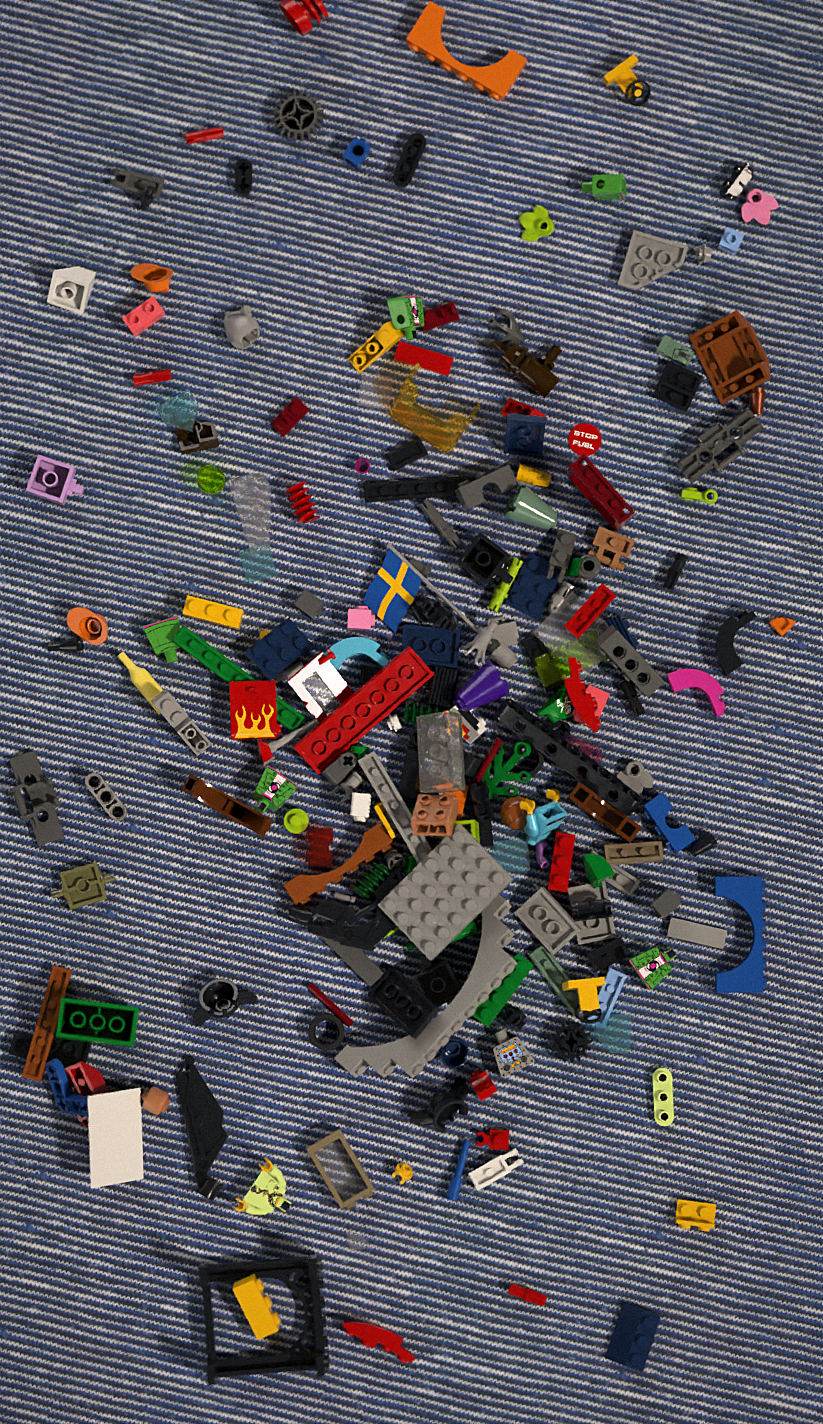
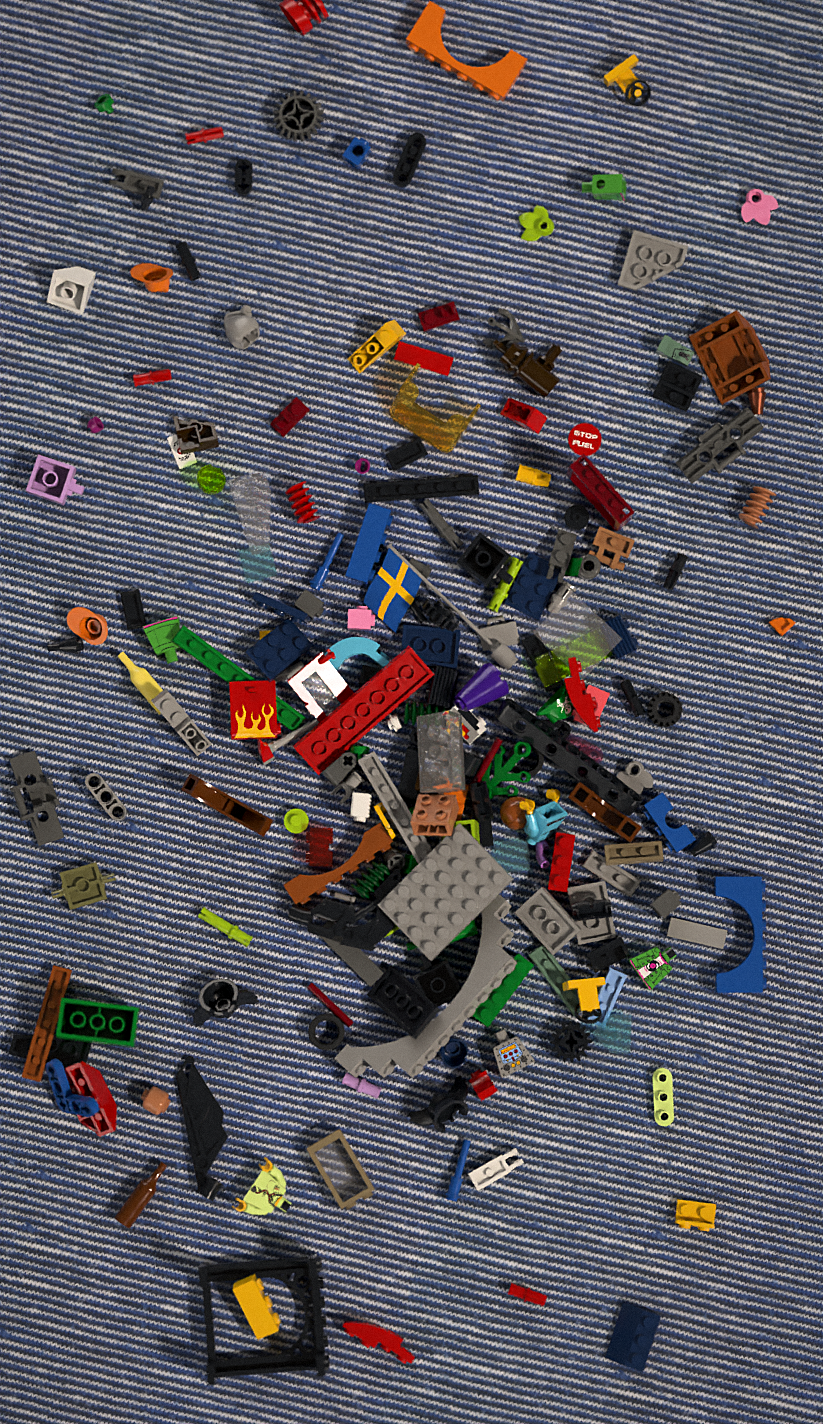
(95, 425): none -> magenta hinge
(104, 103): none -> green tile
(115, 1137): white sticker -> none
(133, 609): none -> black tile
(139, 1198): none -> reddish brown piece
(143, 316): coral brick -> none
(179, 411): clear light blue plate -> none
(182, 460): none -> white sticker
(188, 261): none -> black pin
(213, 612): yellow brick -> none
(232, 931): none -> lime pin
(273, 790): torso -> none
(280, 608): none -> dark blue plate
(322, 571): none -> blue pin
(357, 1241): clear tile -> none
(361, 1085): none -> lavender pin
(368, 543): none -> blue brick
(375, 391): clear piece -> none
(404, 1171): yellow plate -> none
(407, 314): bright green torso -> none
(481, 641): light grey piece -> none
(497, 1139): red plate -> none
(500, 479): dark grey arch -> none
(514, 1018): black gear -> none
(524, 435): dark blue plate -> none
(530, 509): sand green cone -> none
(576, 517): none -> black wheel
(590, 611): red plate -> none
(596, 869): green brick -> none
(649, 681): dark grey brick -> none
(676, 709): none -> black tyre
(691, 494): lime plate -> none
(700, 680): dark pink arch -> none
(703, 254): light grey plate -> none
(724, 648): black arch -> none
(730, 241): light blue brick -> none
(741, 173): black hinge -> none
(756, 506): none -> nougat piece

